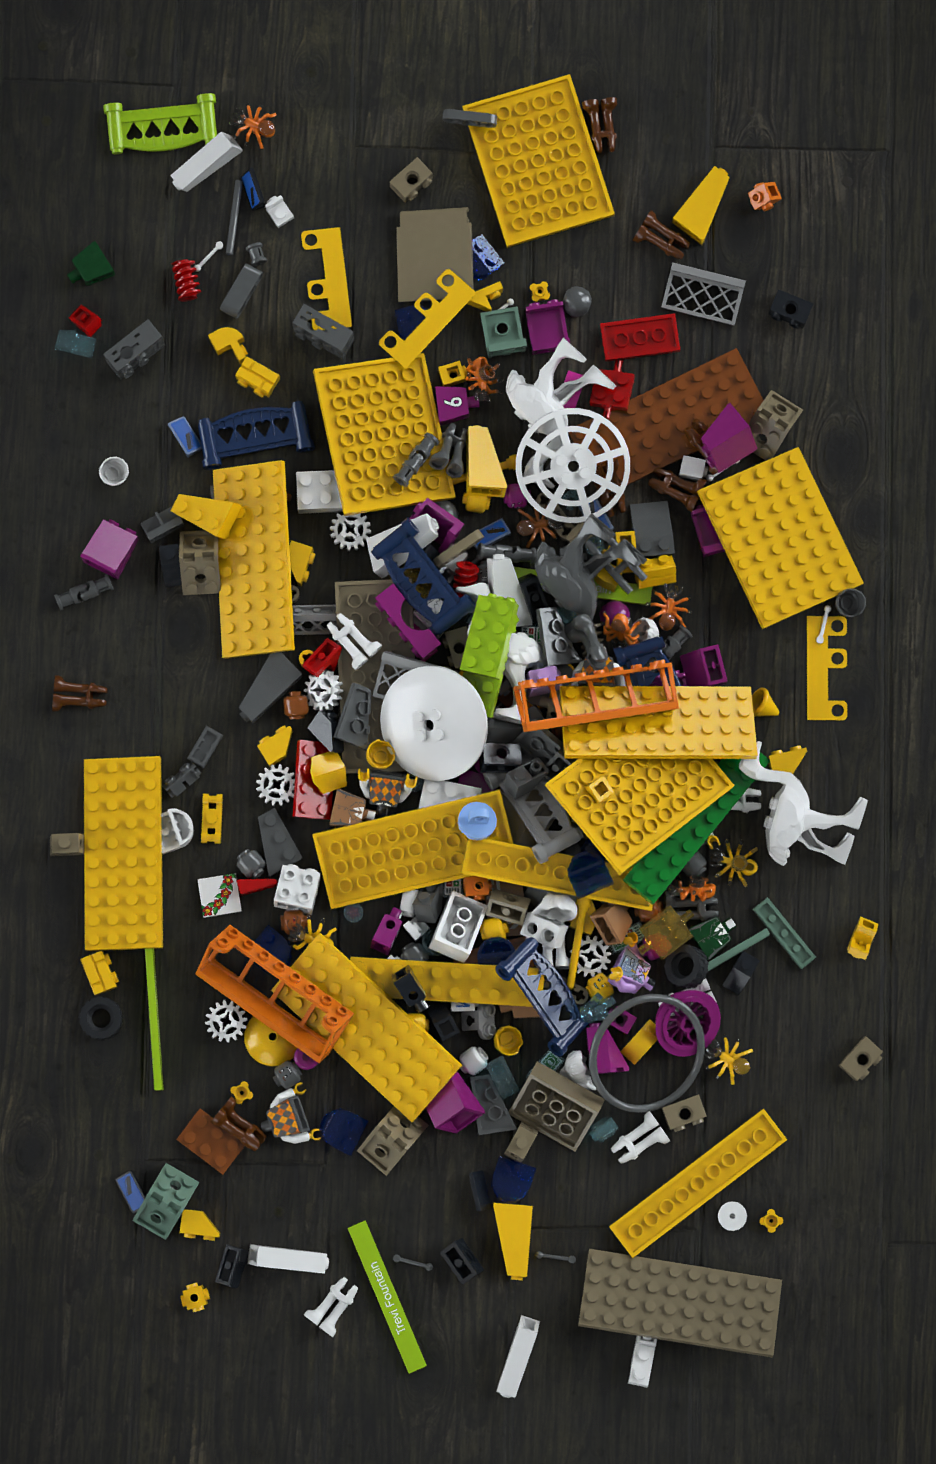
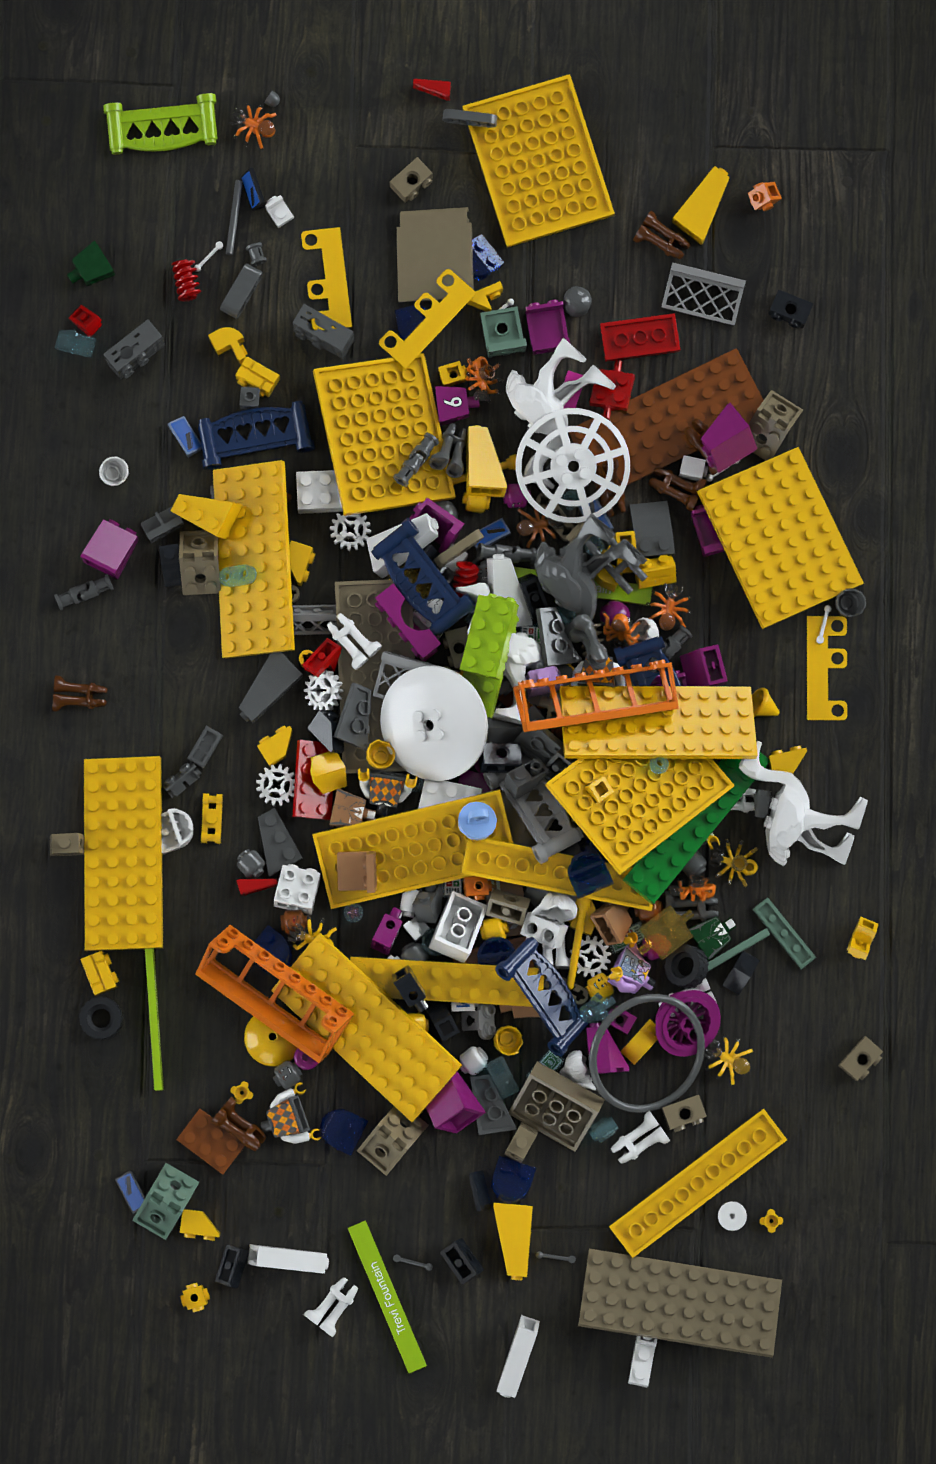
(206, 161): white slope -> none
(219, 895): white tile -> none
(236, 575): none -> clear light blue plate
(236, 1024): white gear -> none
(249, 397): none -> dark grey bracket
(273, 99): none -> dark grey hinge
(296, 705): dark orange head -> none
(357, 871): none -> medium nougat bracket
(433, 87): none -> red slope
(539, 296): yellow plate -> none
(592, 108): reddish brown piece -> none
(656, 768): none -> clear light blue plate
(762, 801): none -> dark grey cone

